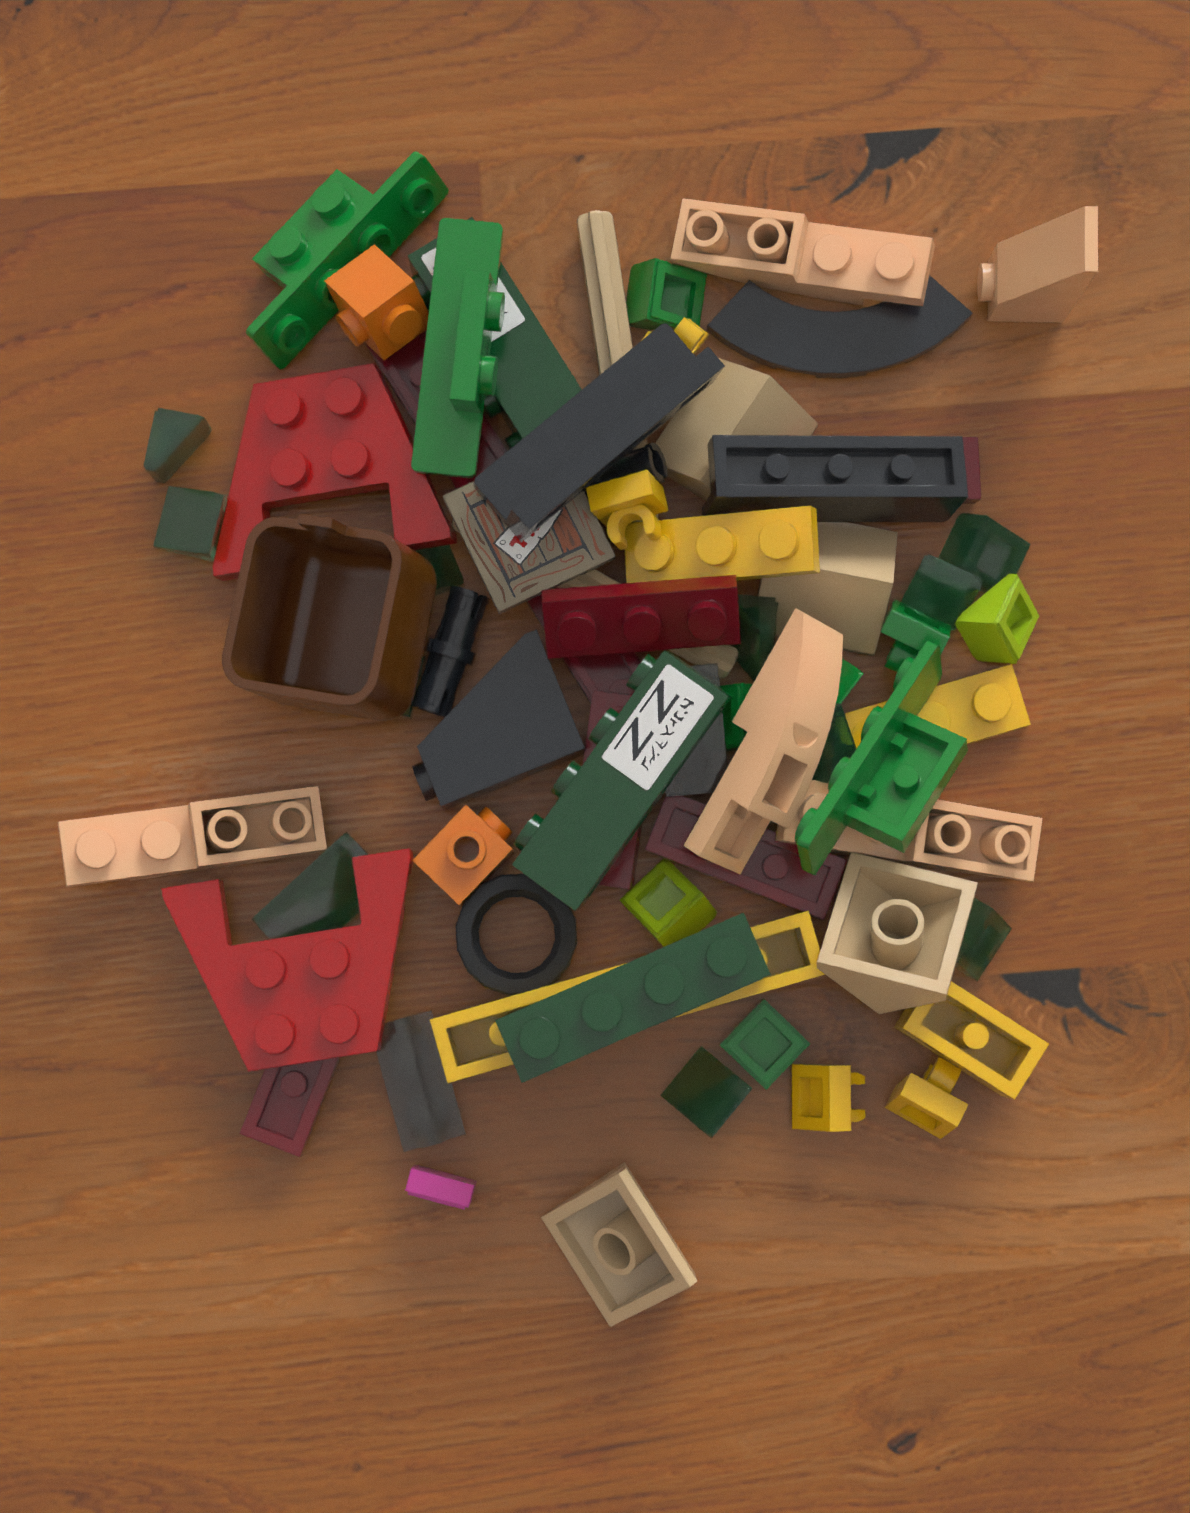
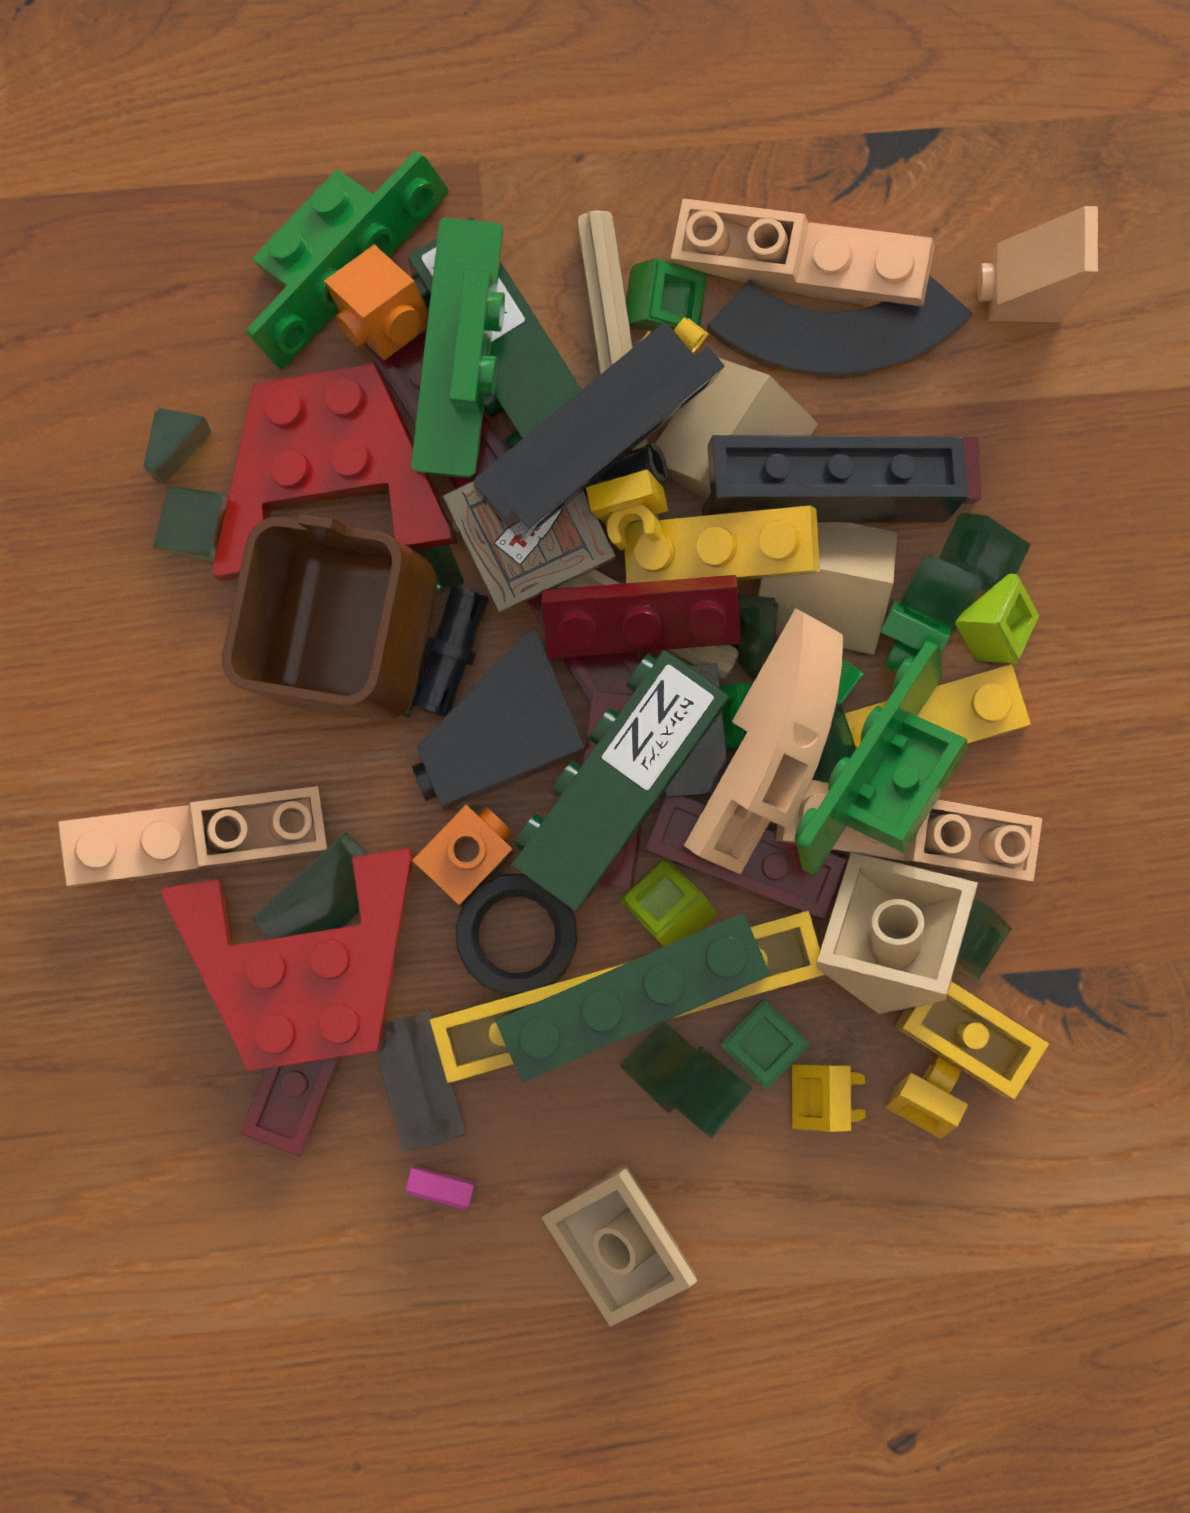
(666, 1066): none -> clear green tile

